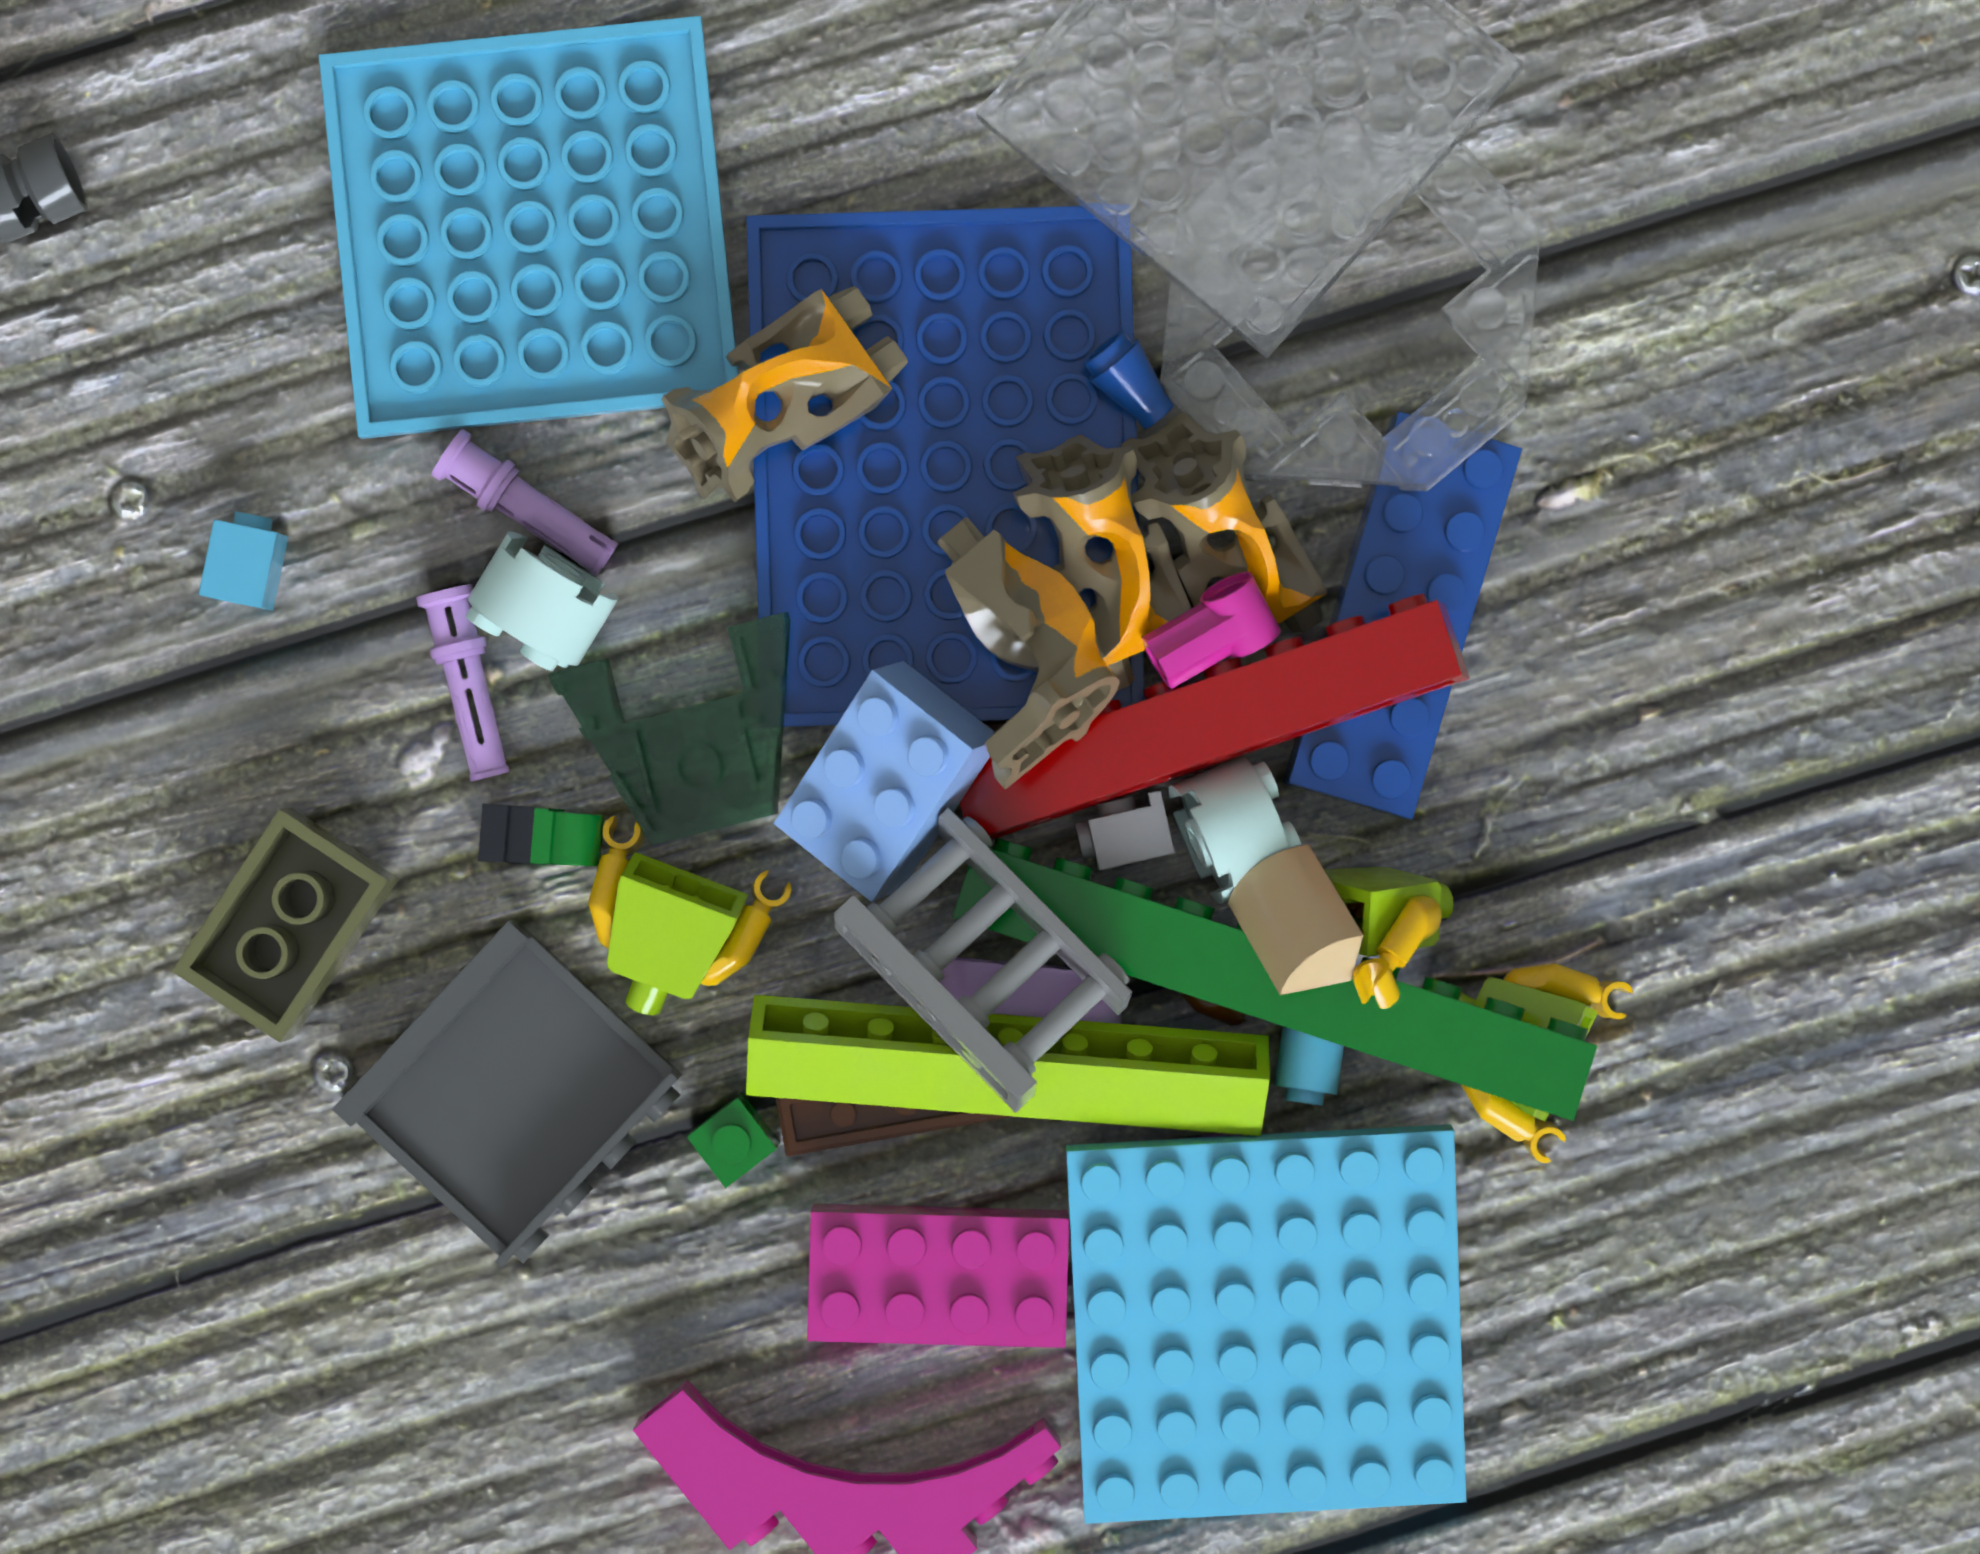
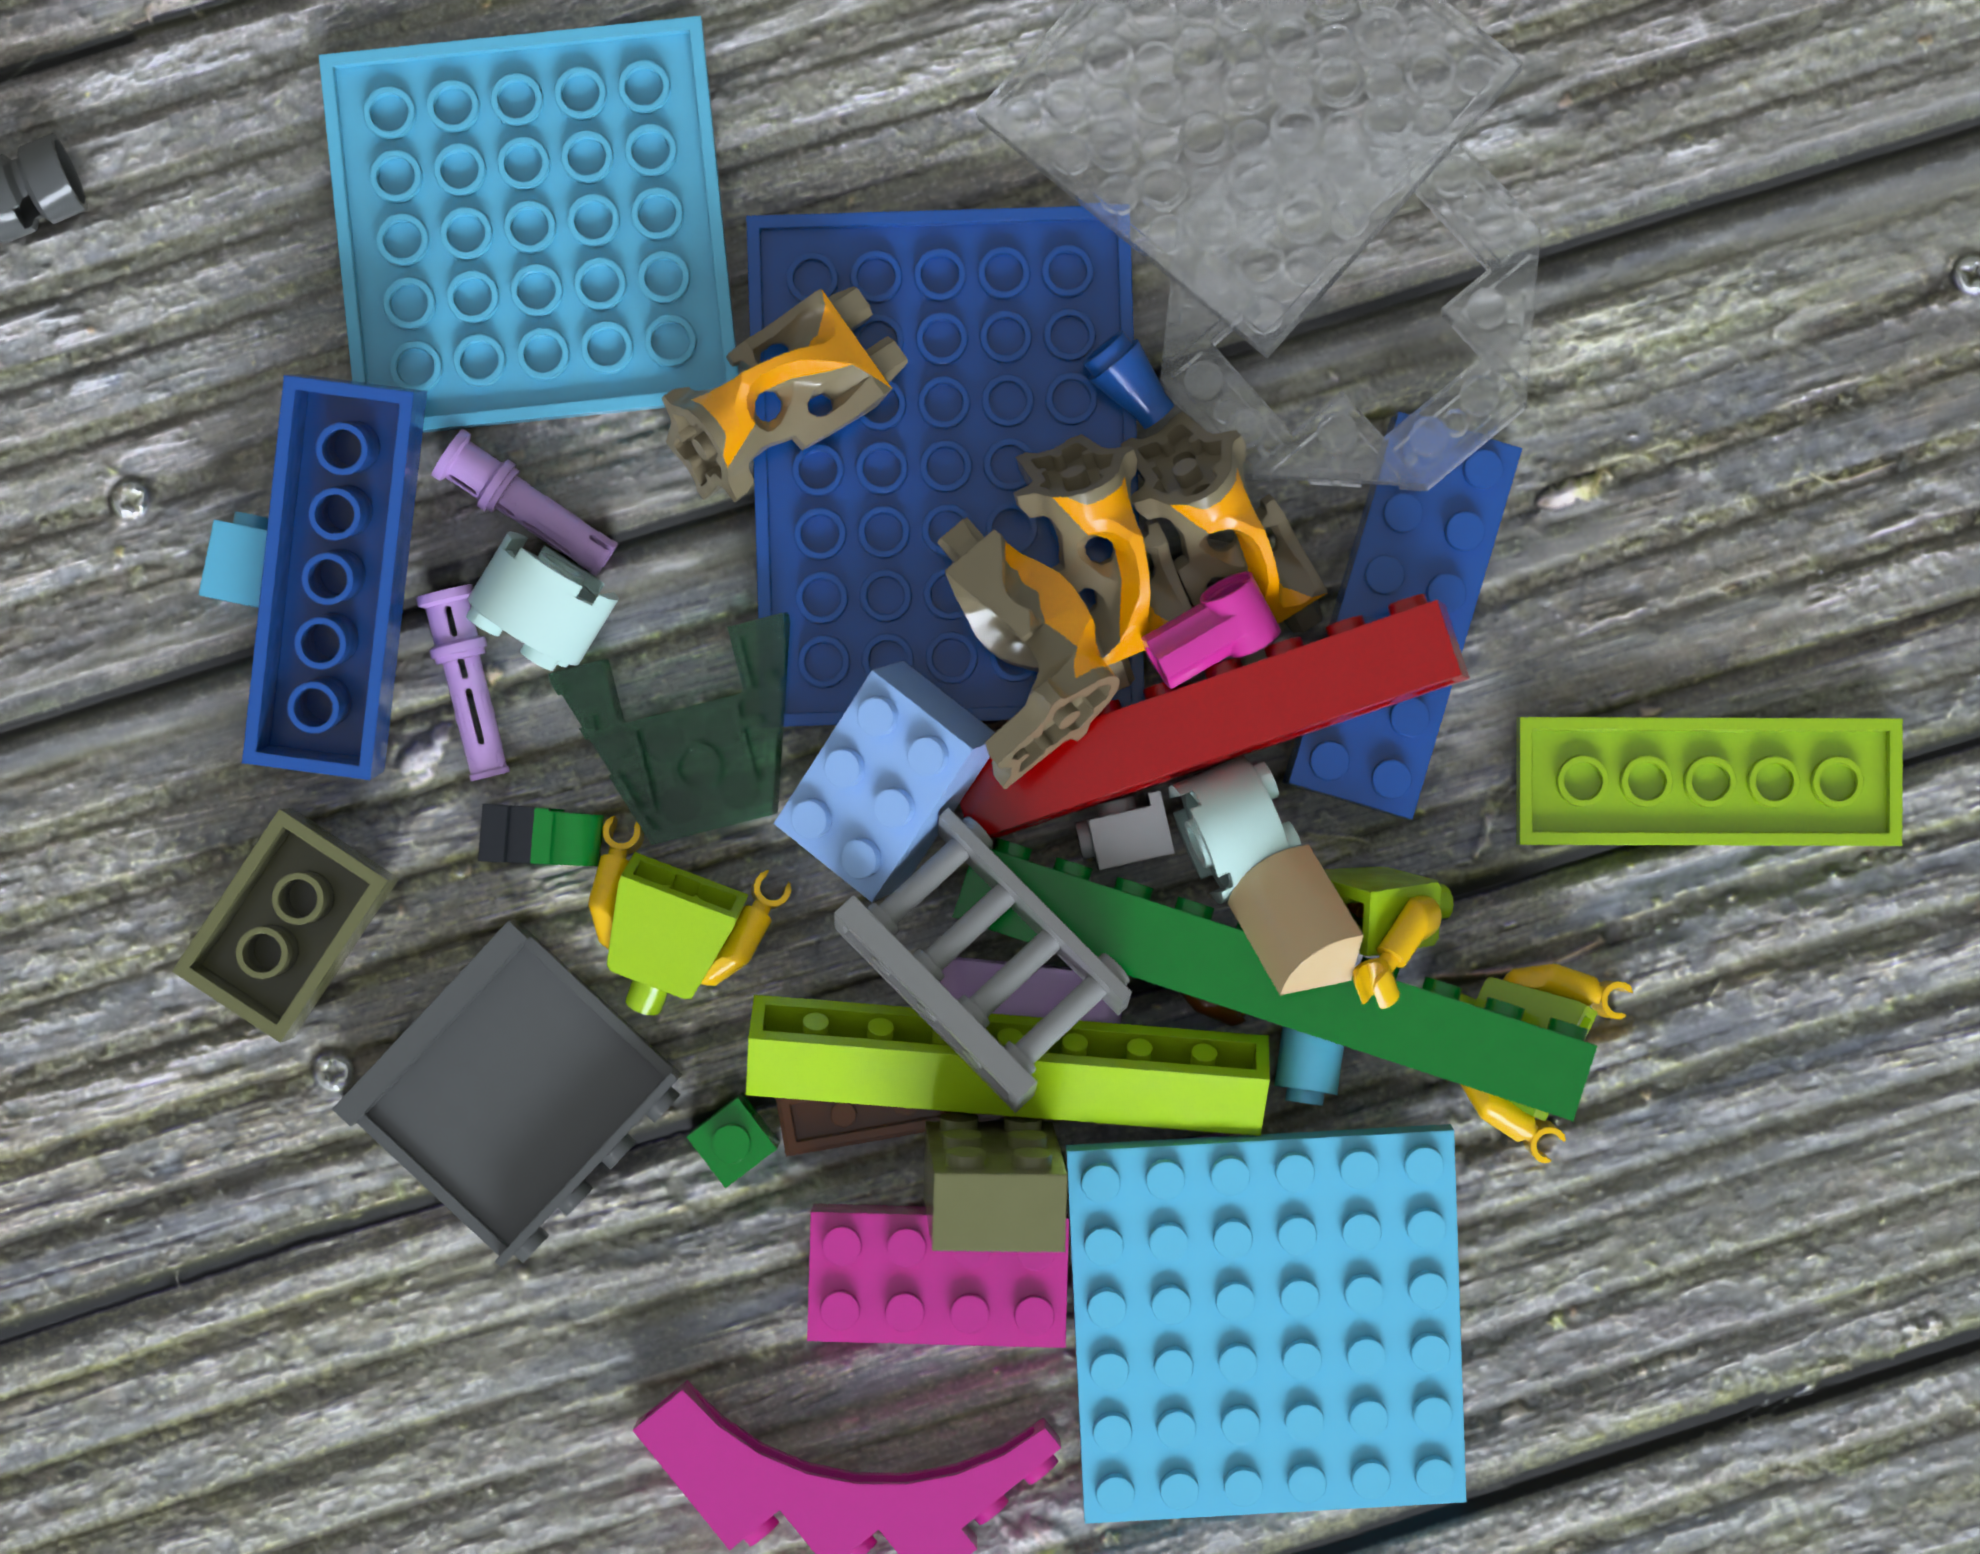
(334, 576): none -> blue brick
(994, 1185): none -> olive brick
(1709, 781): none -> lime plate

